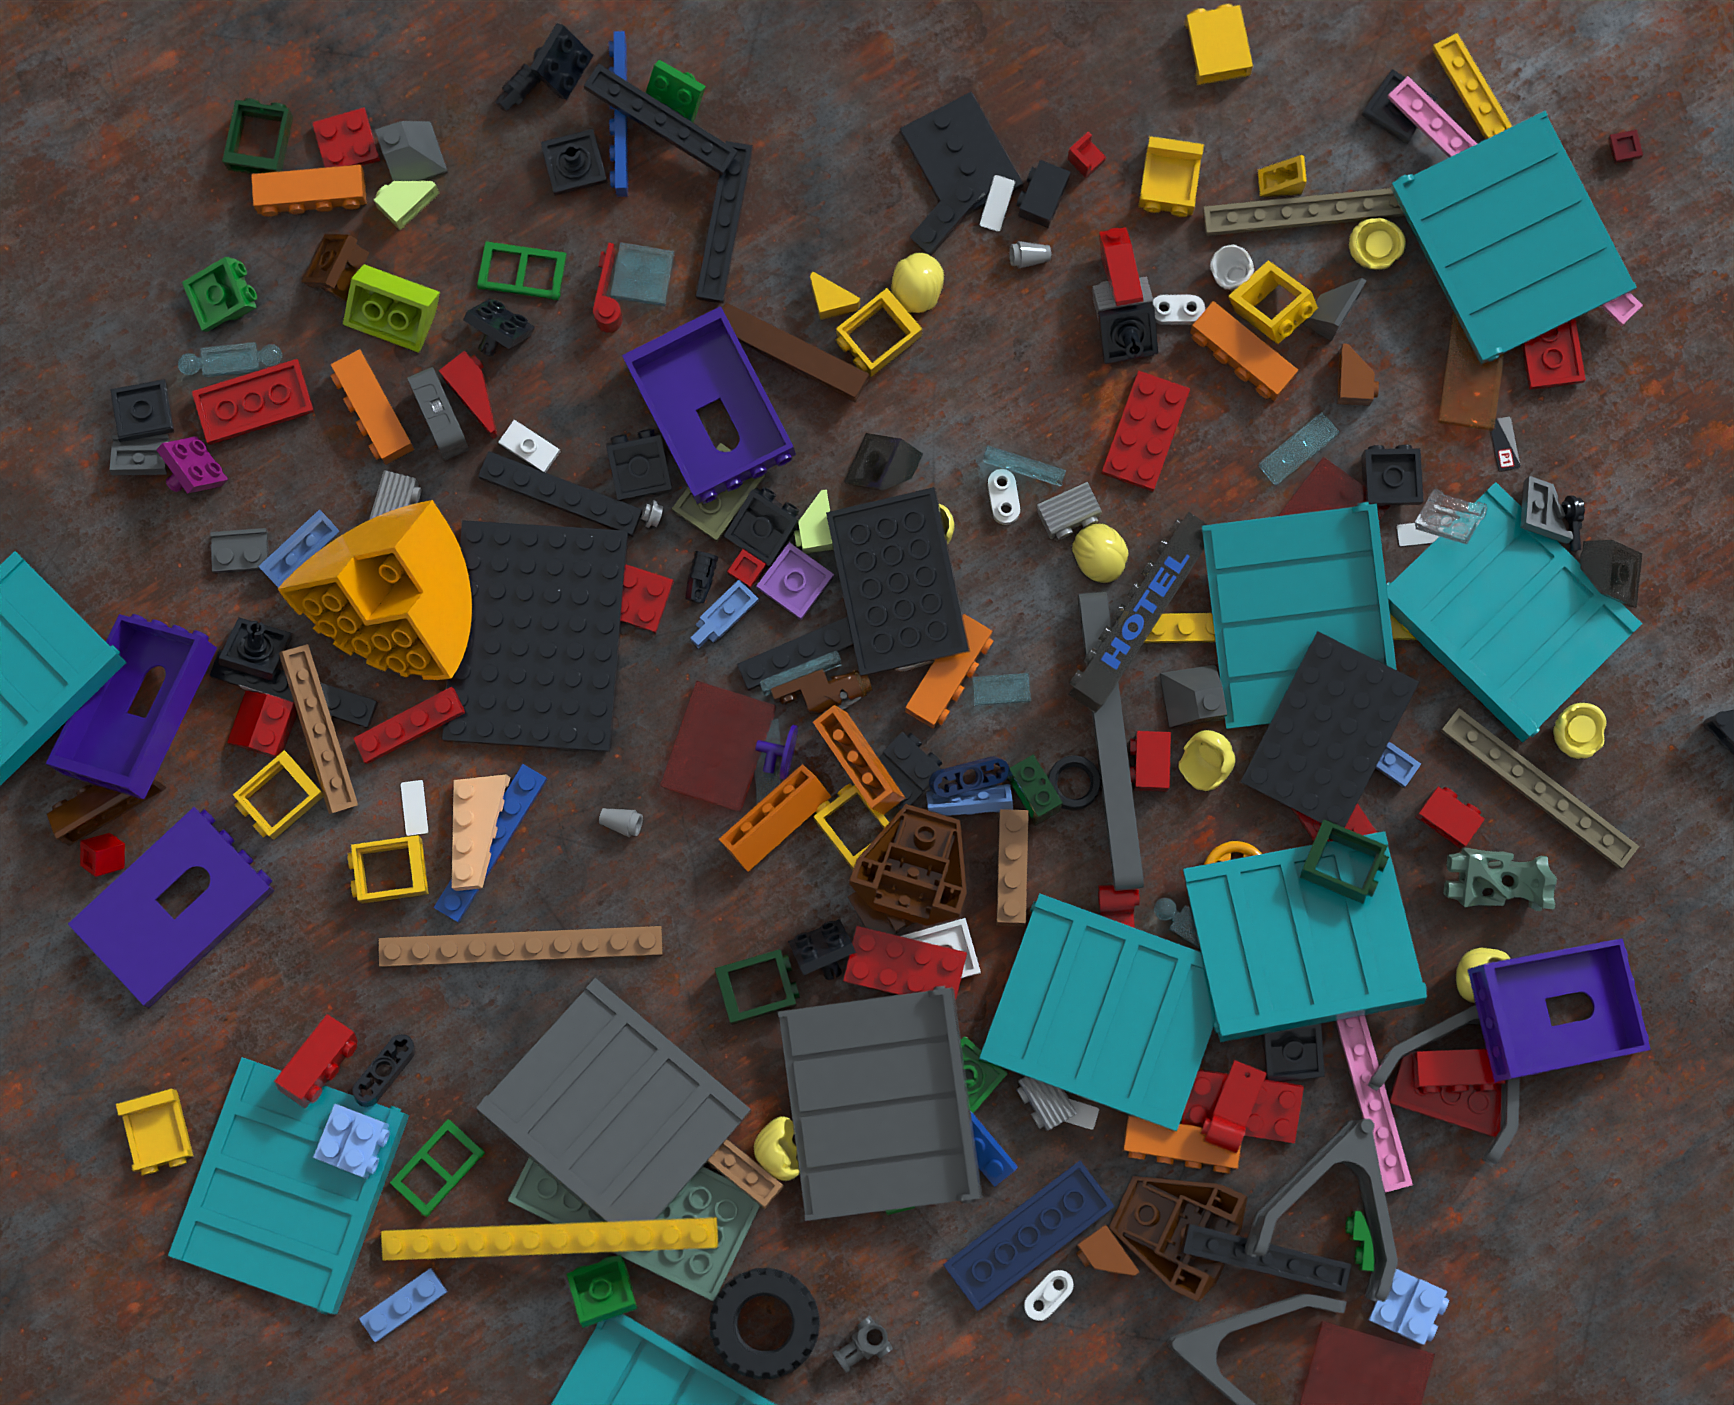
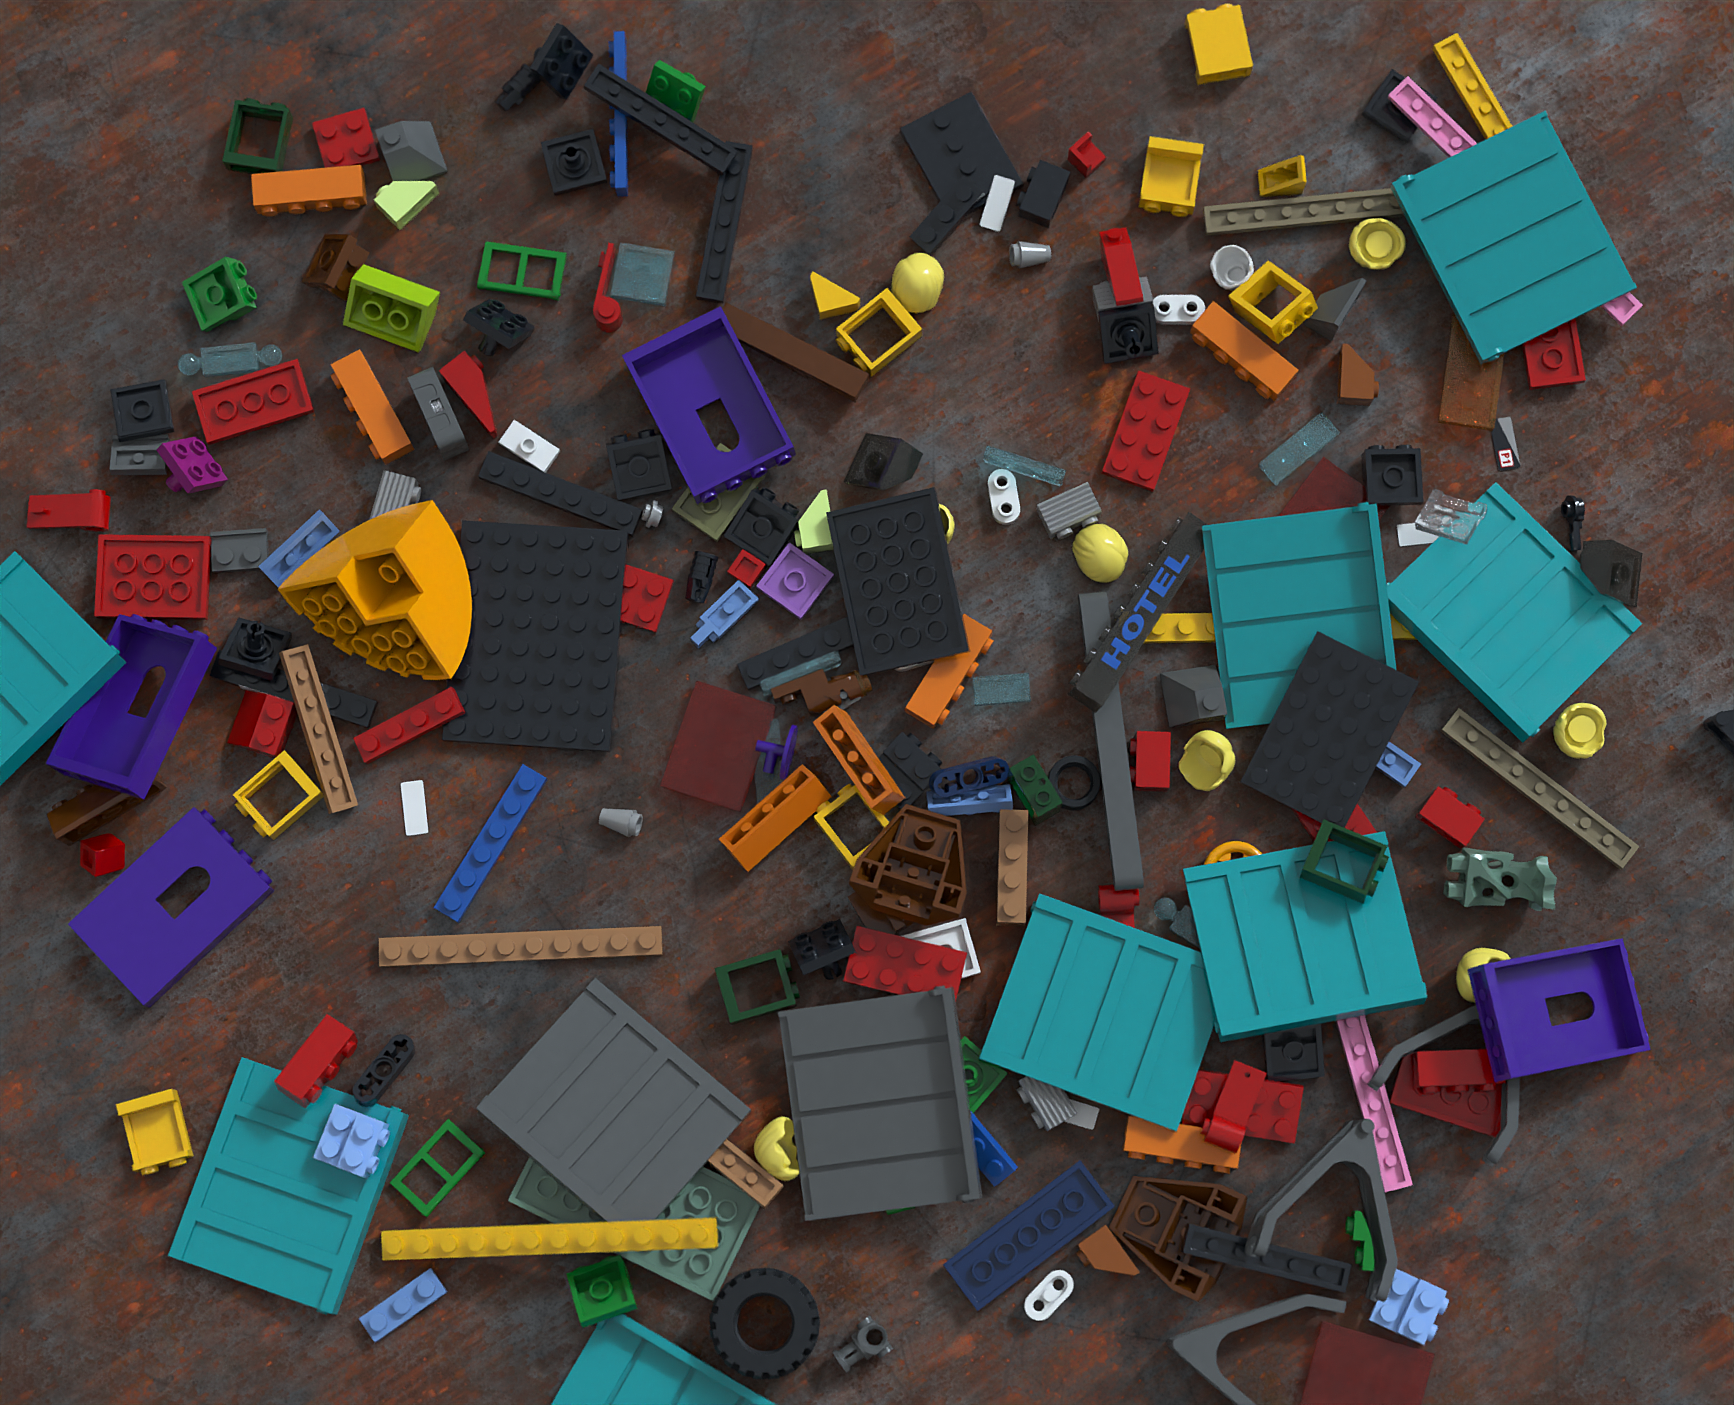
(81, 511): none -> red door
(153, 576): none -> red plate
(417, 863): yellow window -> none
(474, 826): light nougat wing -> none
(1542, 510): dark grey wing -> none
(1625, 146): dark red plate -> none

